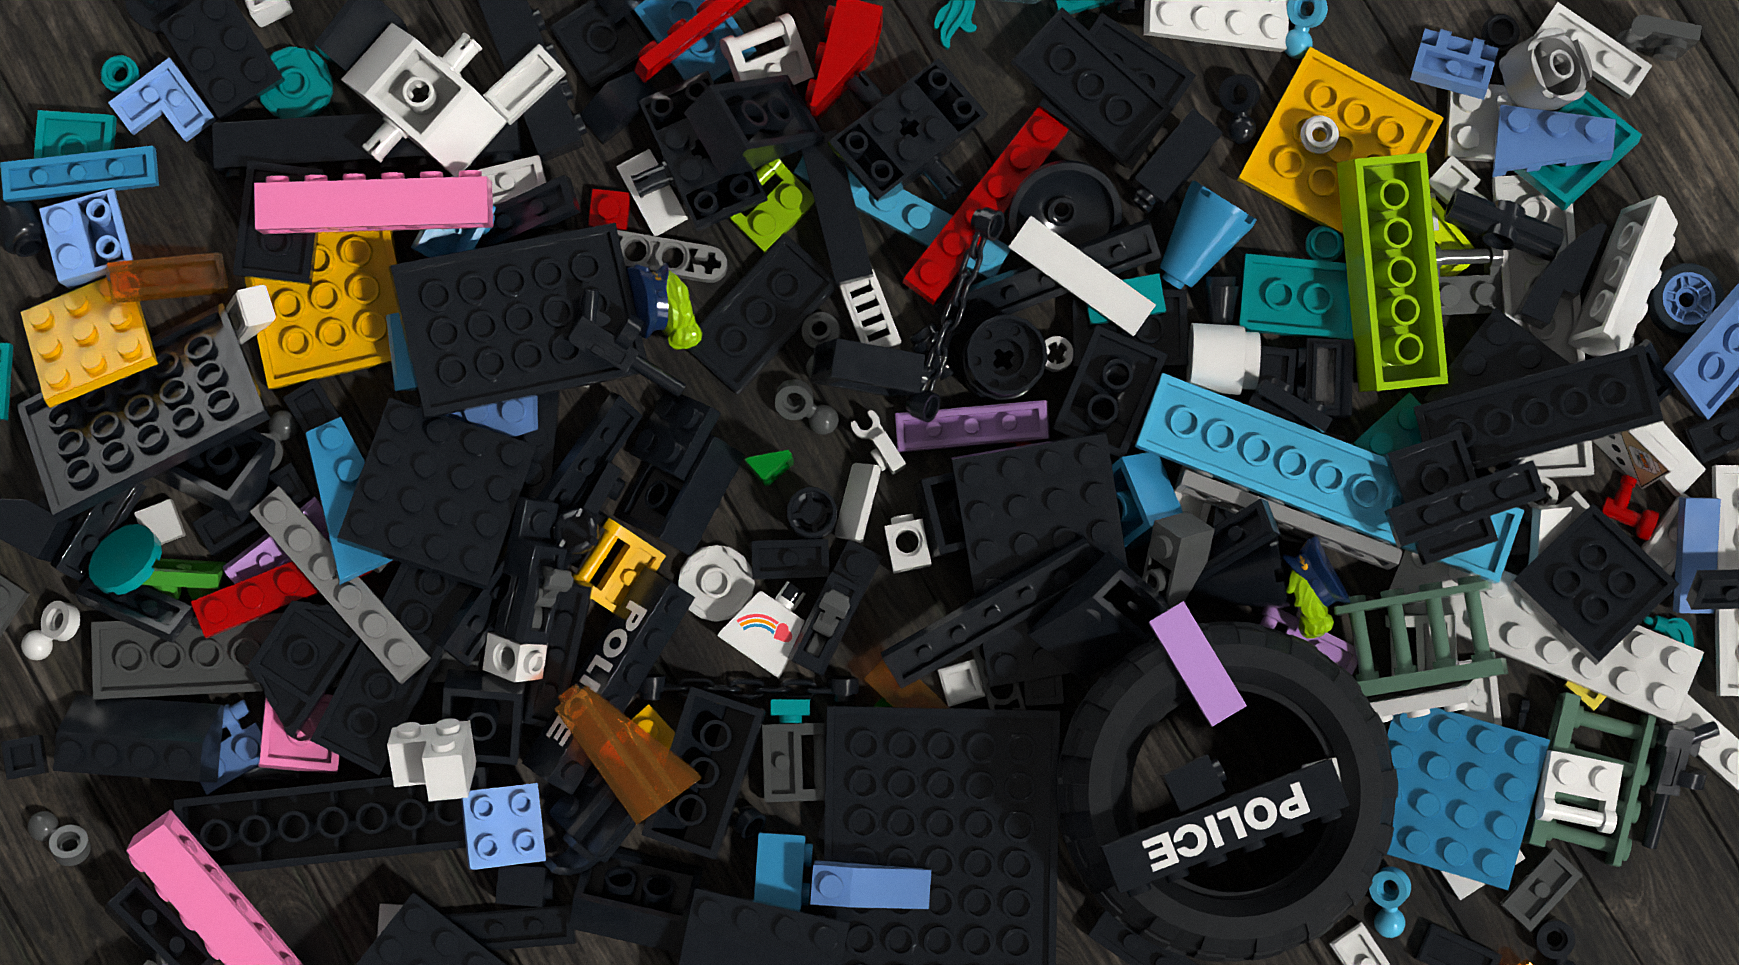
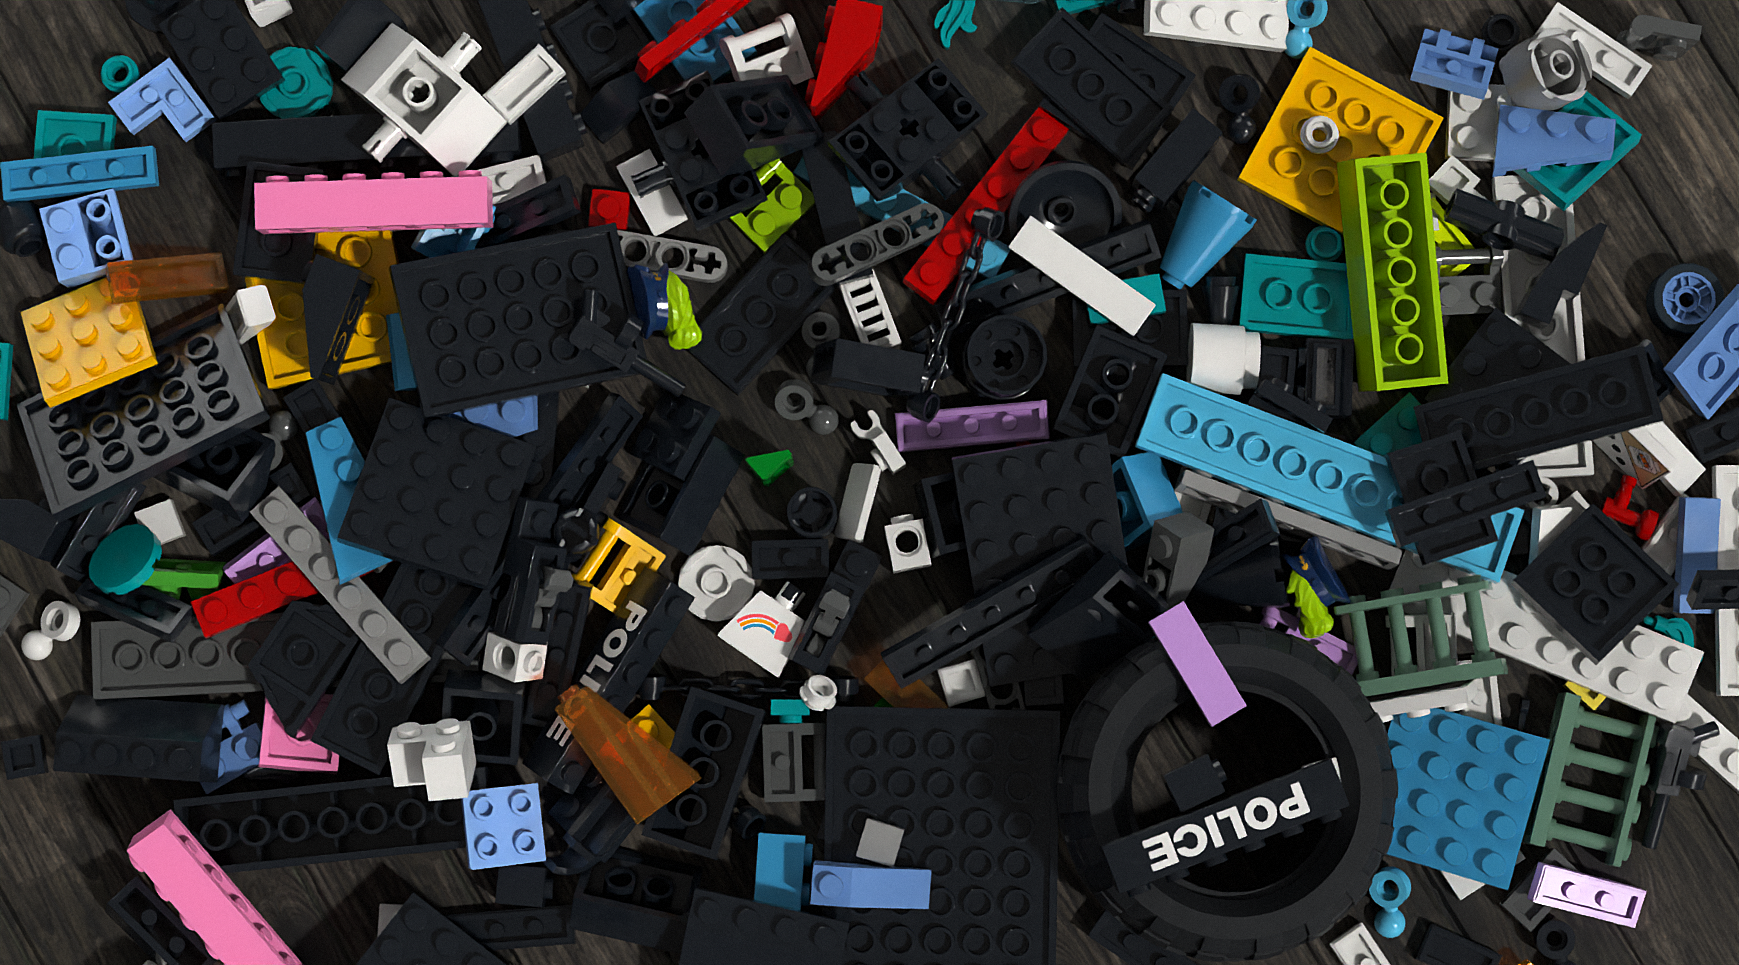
(45, 827): dark grey plate -> none
(332, 308): none -> black slope
(819, 693): none -> white plate
(878, 248): none -> dark grey beam
(880, 842): none -> light grey tile
(1067, 356): white bush -> none
(1580, 778): white plate -> none
(1586, 894): none -> tile
(1625, 278): white slope -> none

